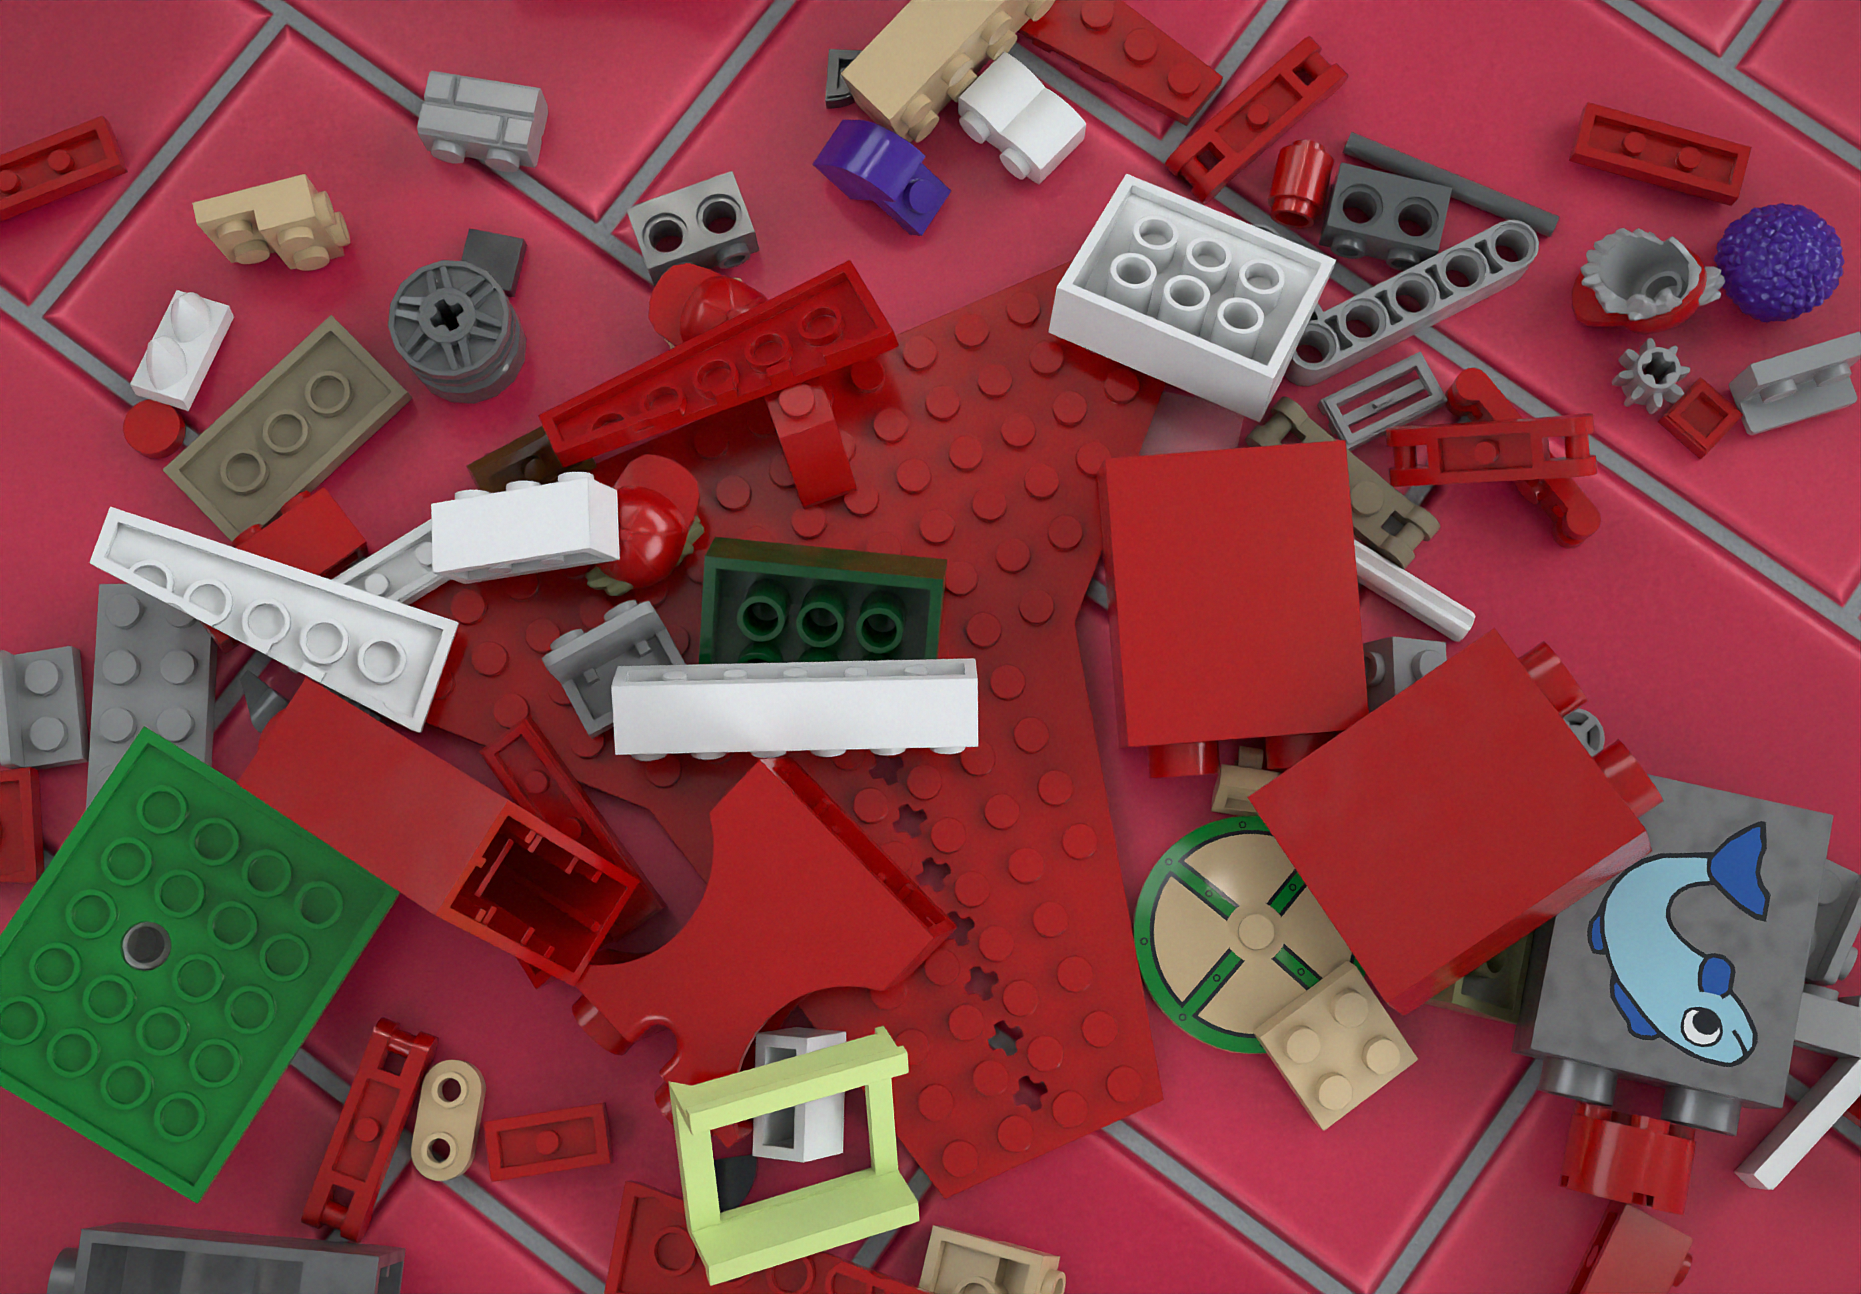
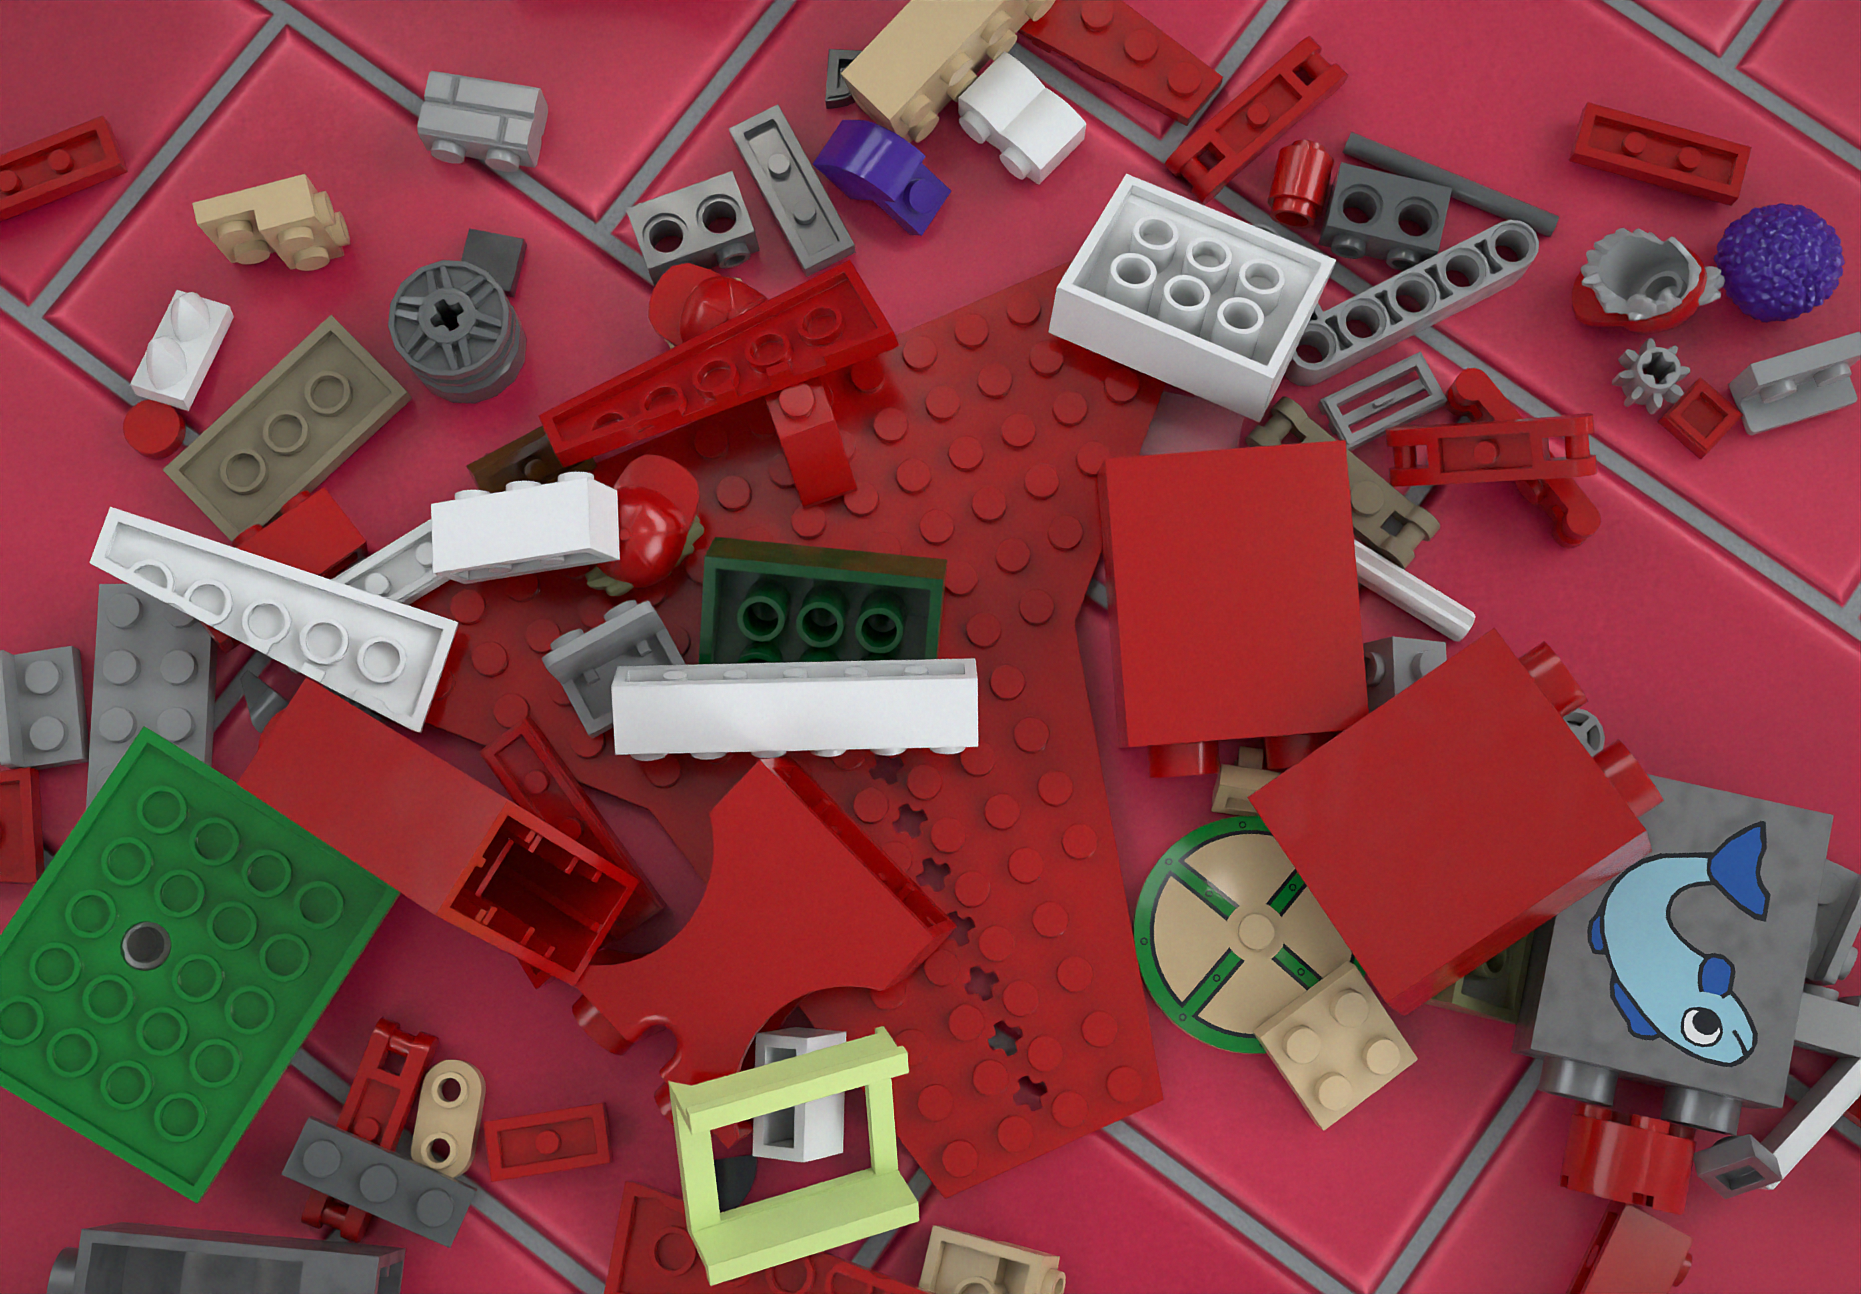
(379, 1181): none -> dark grey plate
(792, 190): none -> plate
(1737, 1166): none -> flat silver plate

